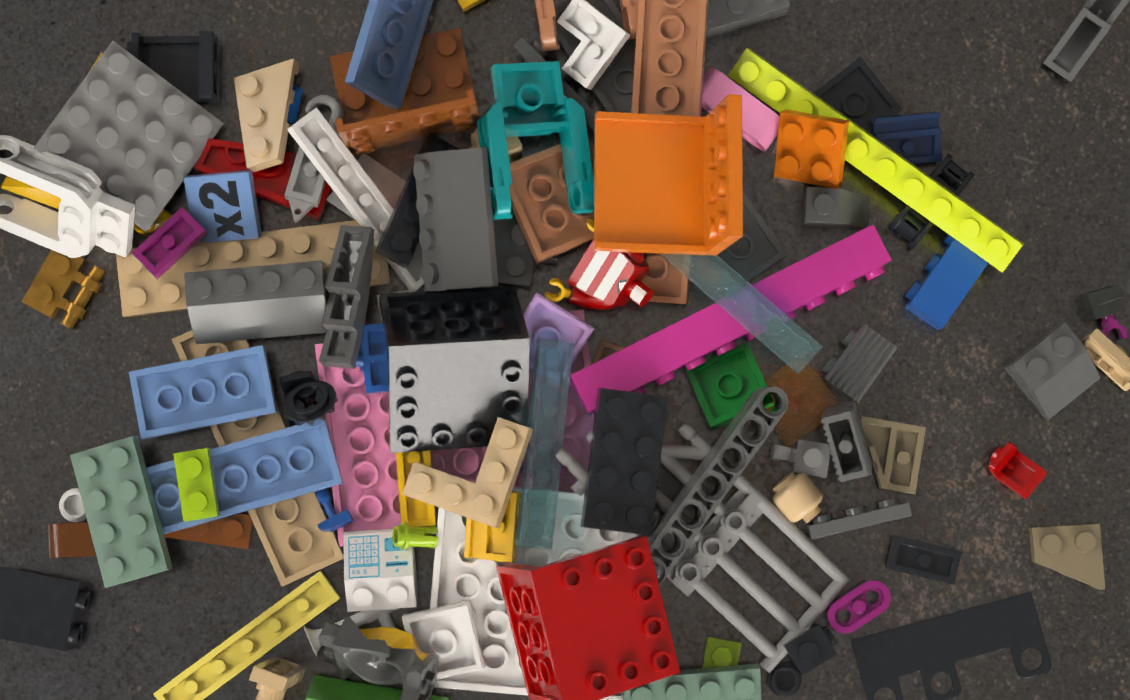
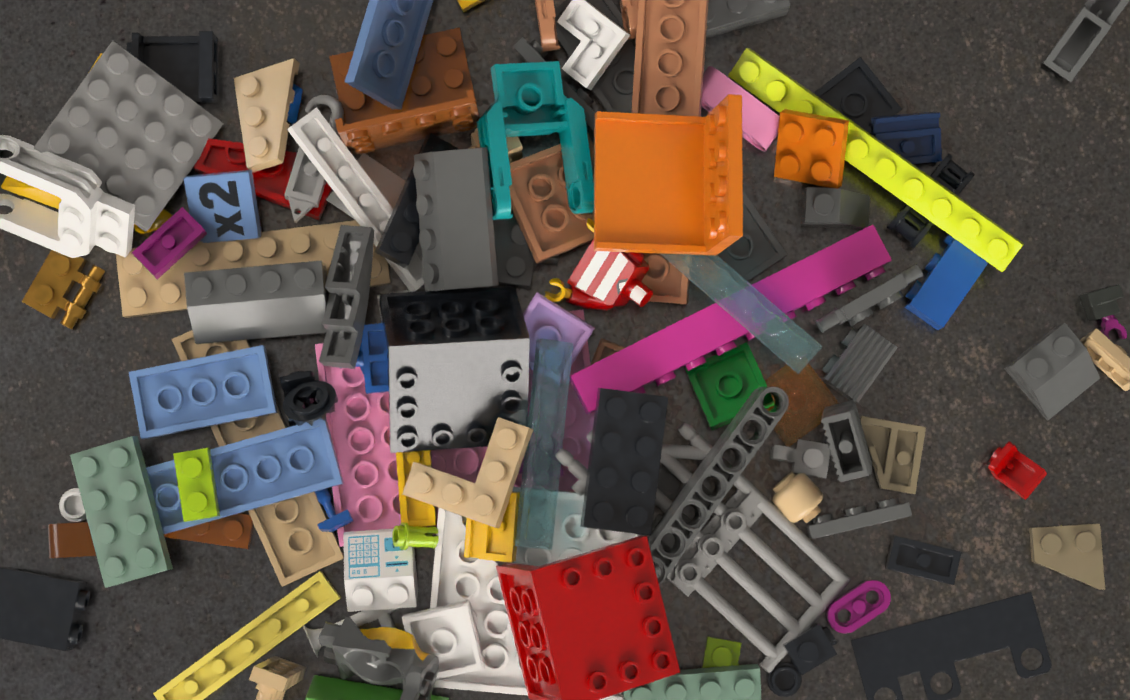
(861, 307): none -> dark grey plate

